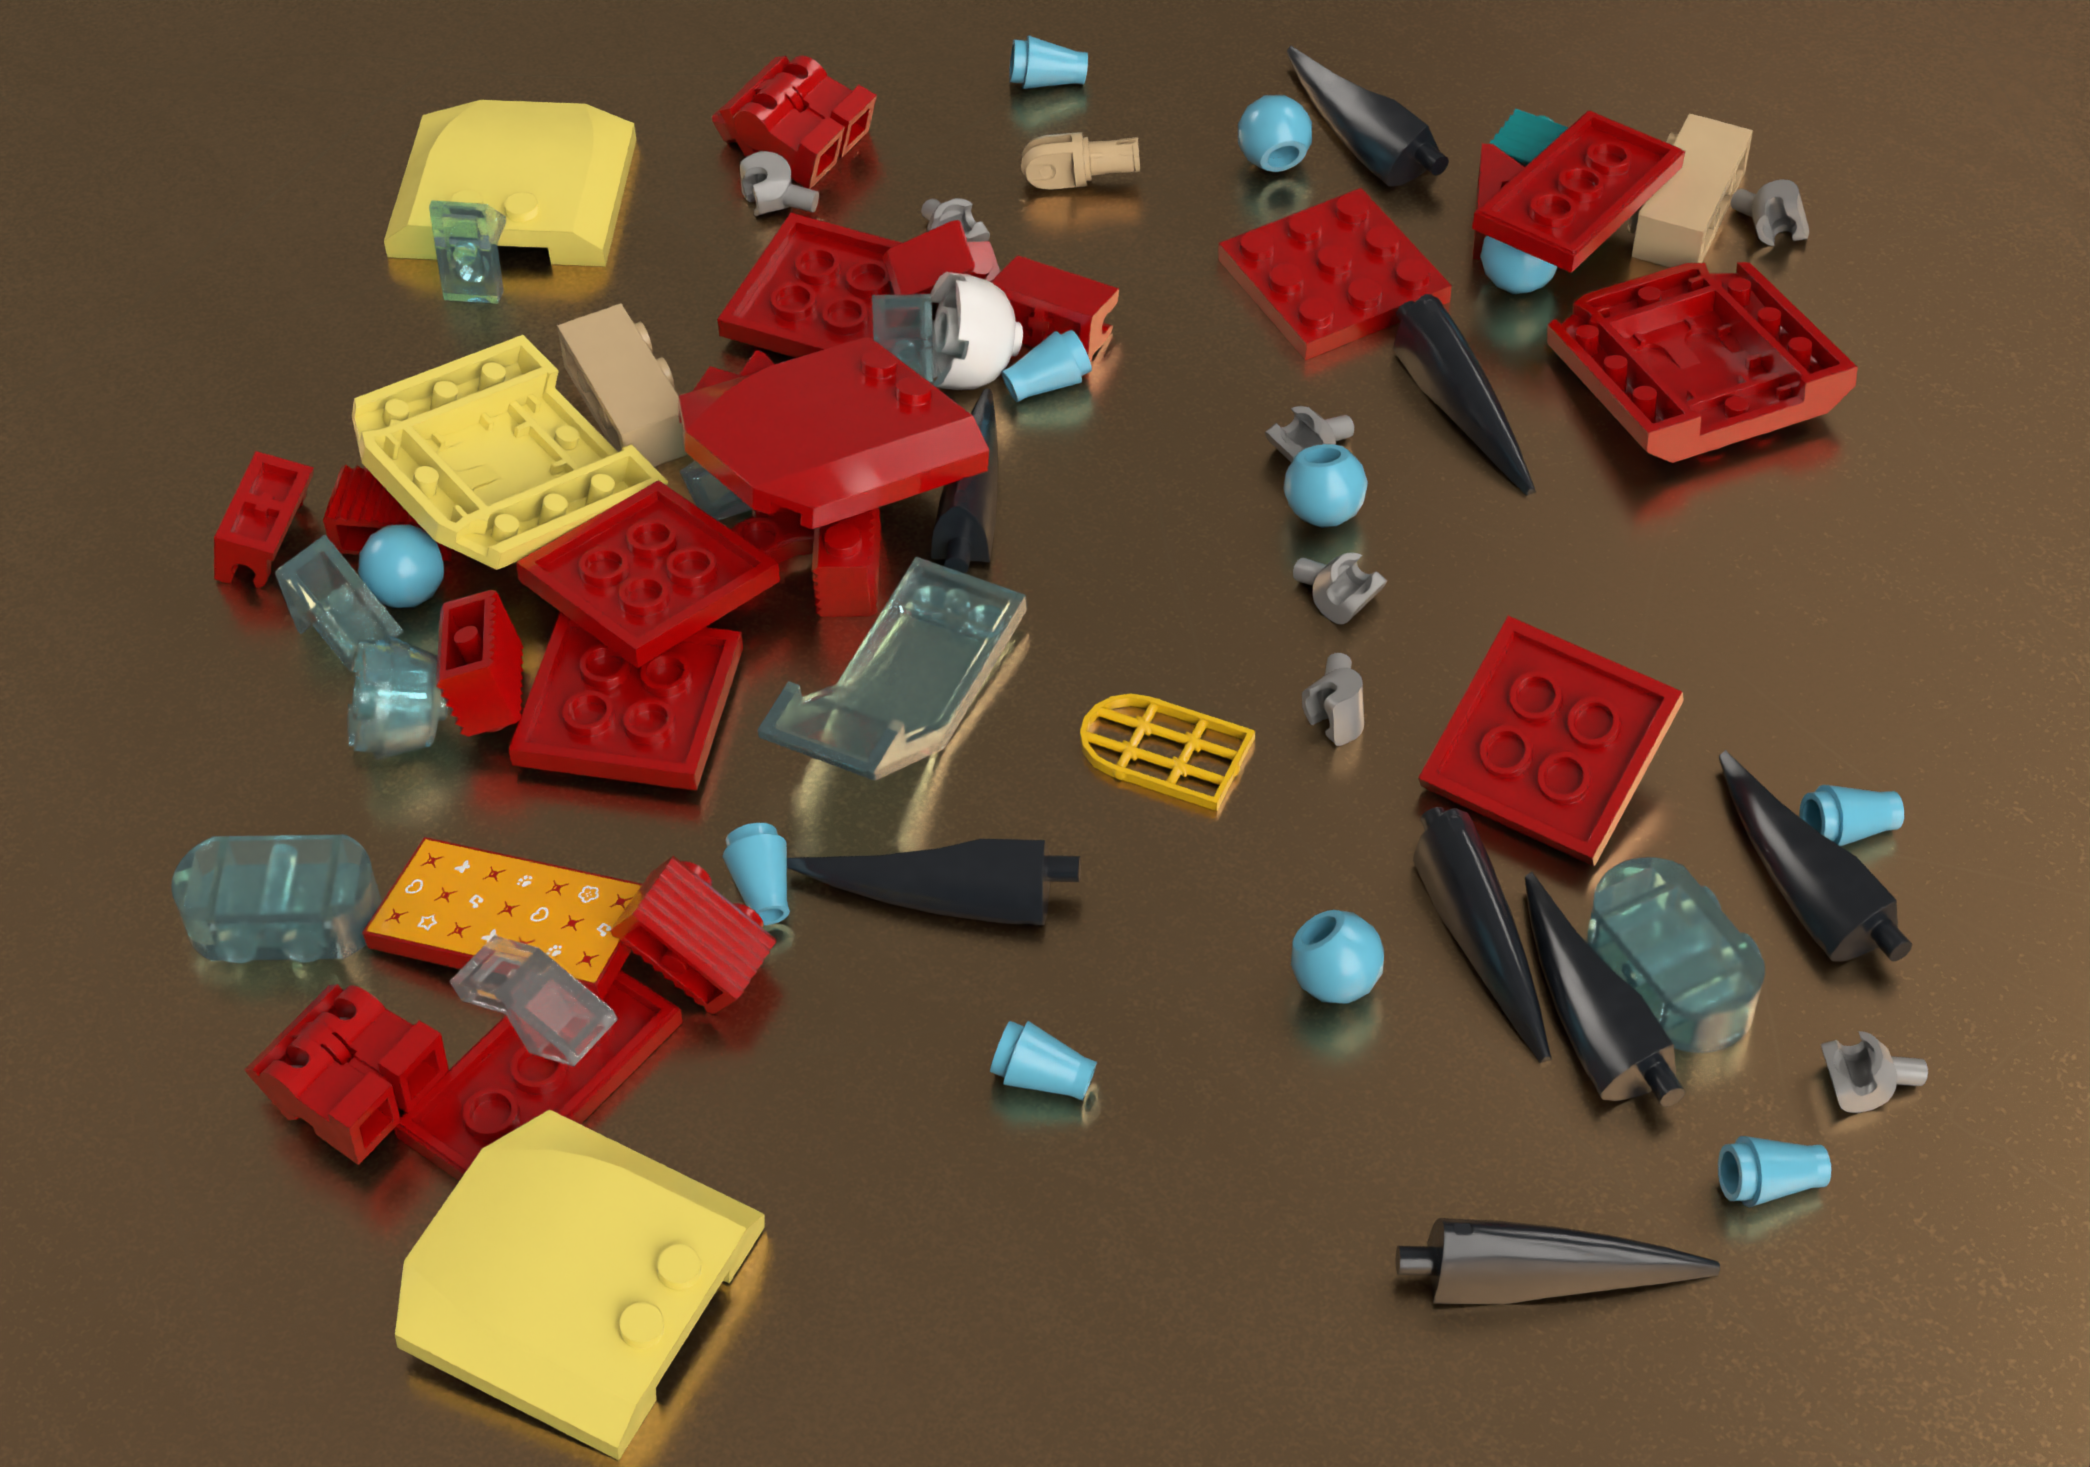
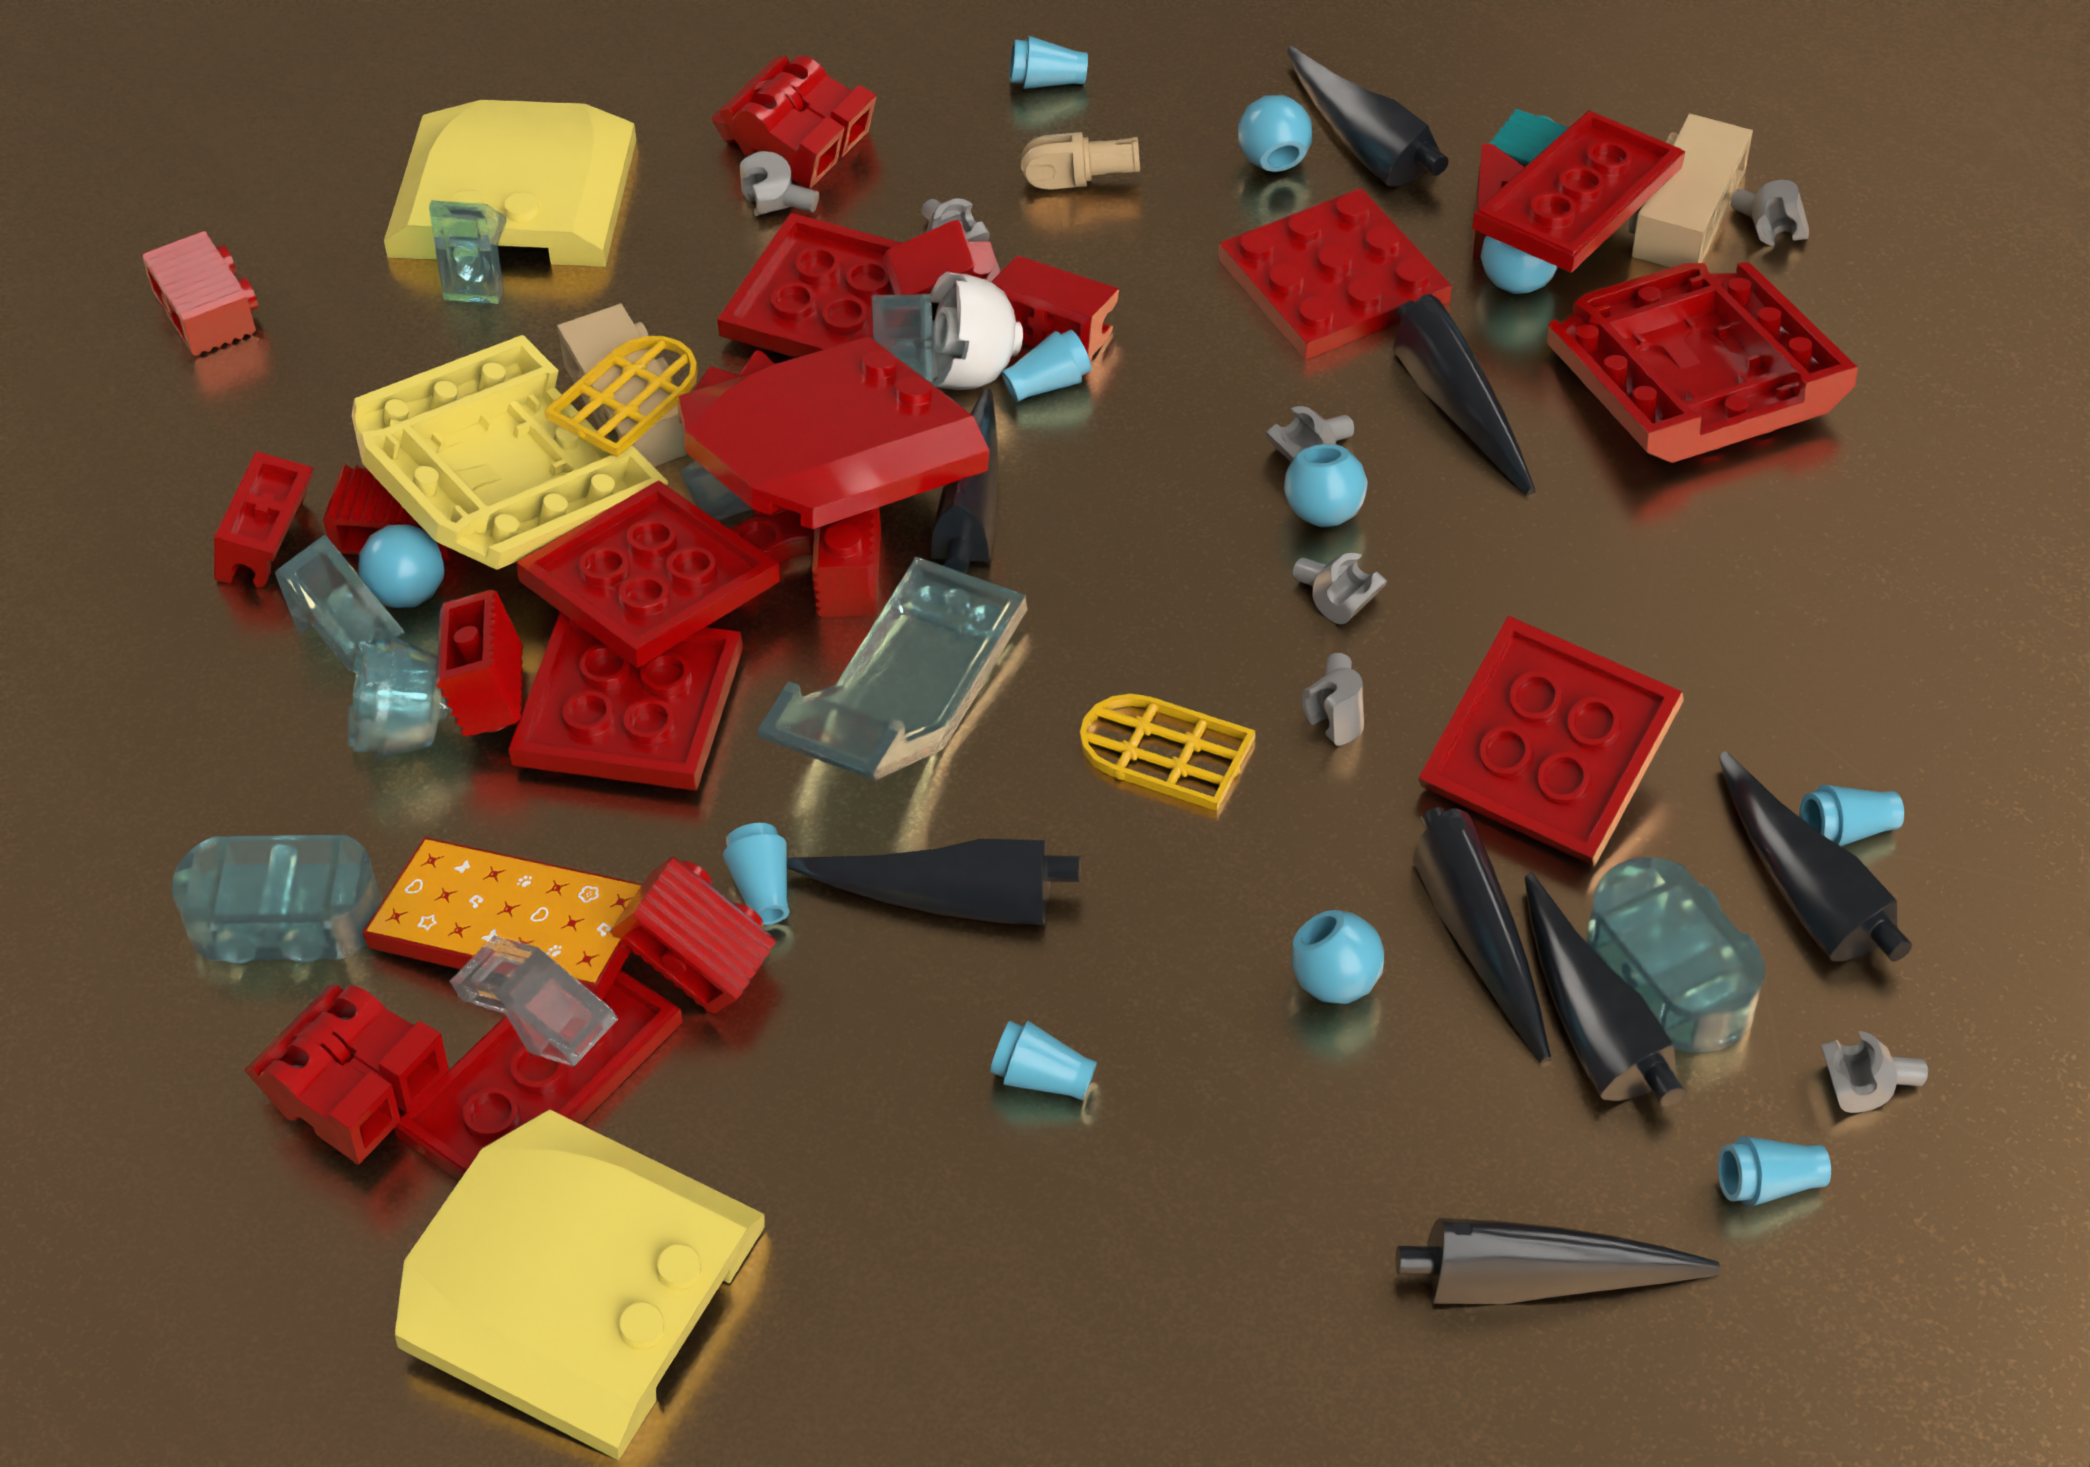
(201, 292): none -> brick
(597, 438): none -> yellow window

